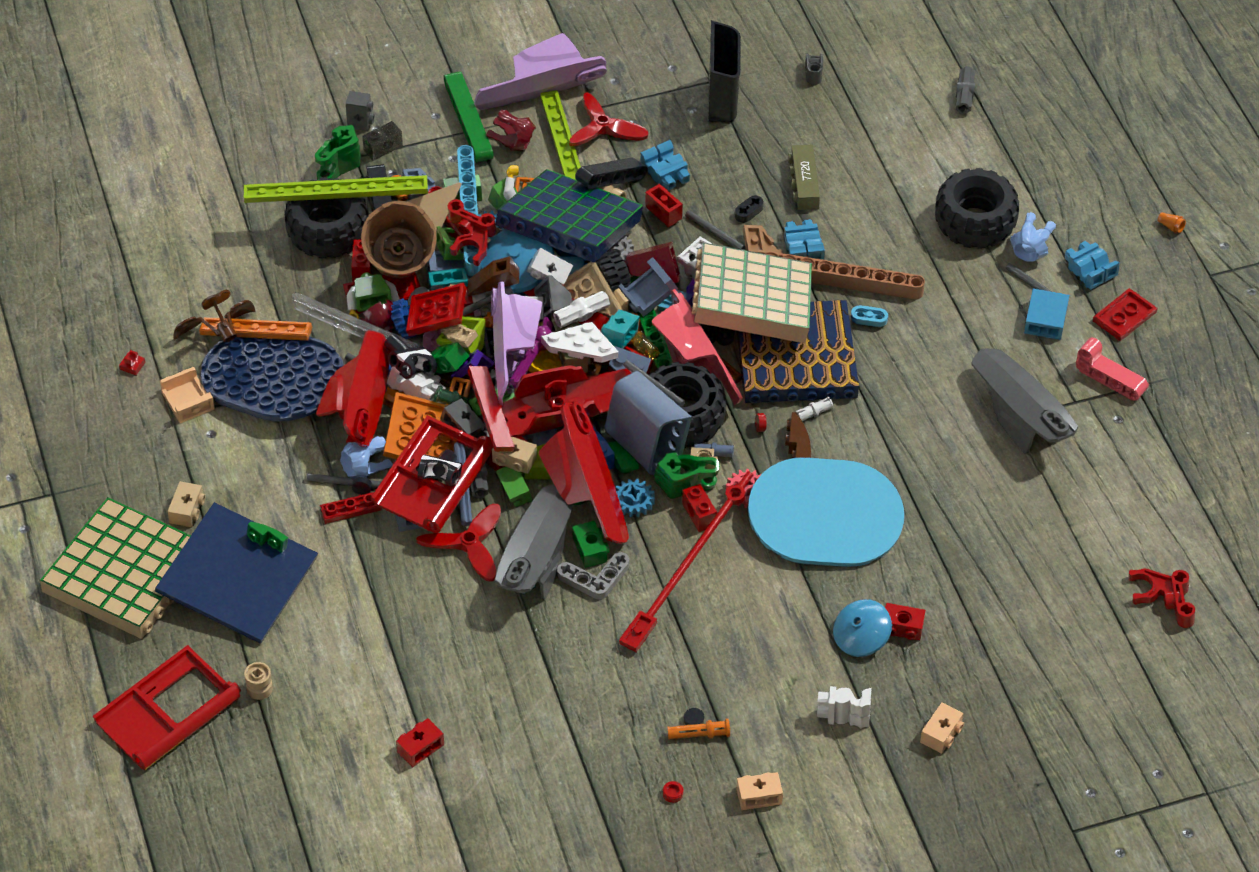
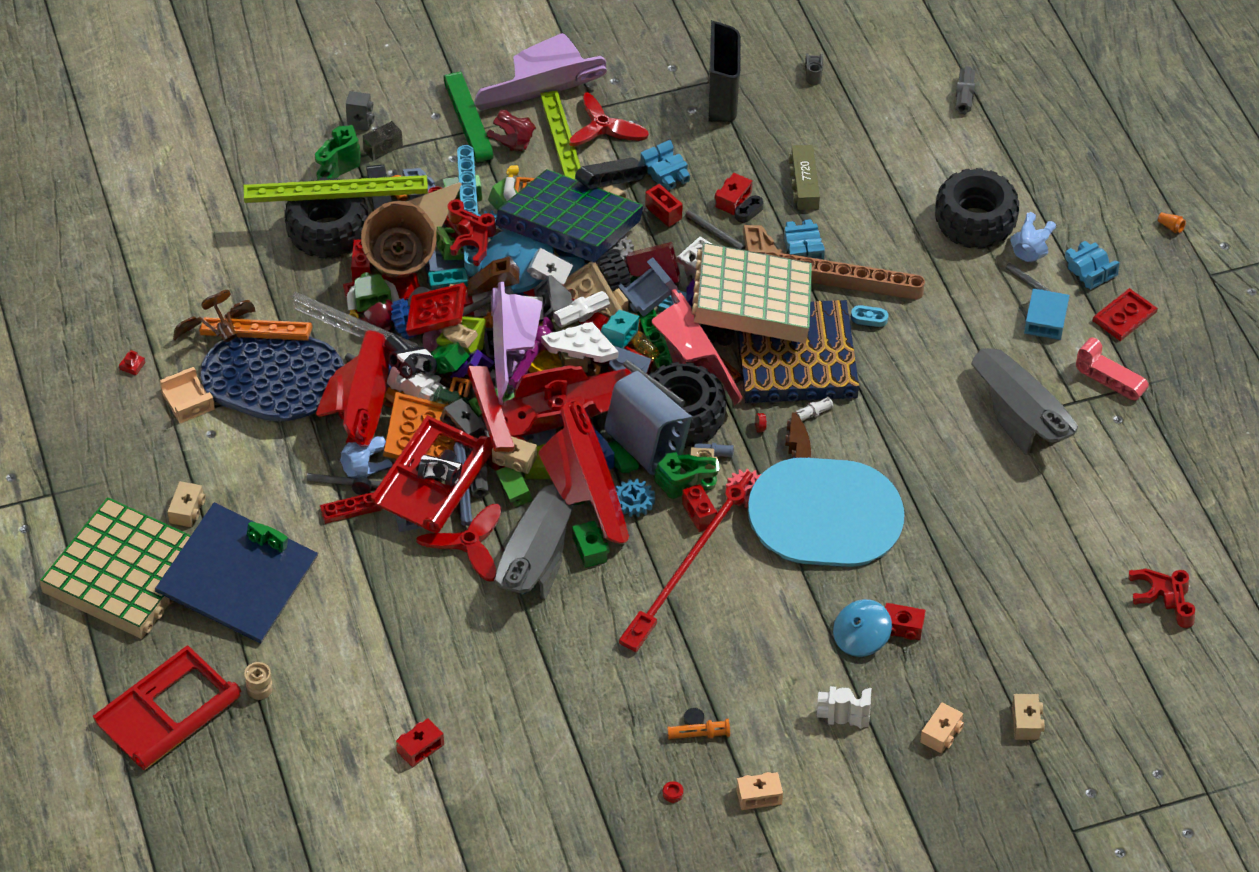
(598, 581): light grey beam -> none
(733, 193): none -> red brick
(1026, 716): none -> tan brick

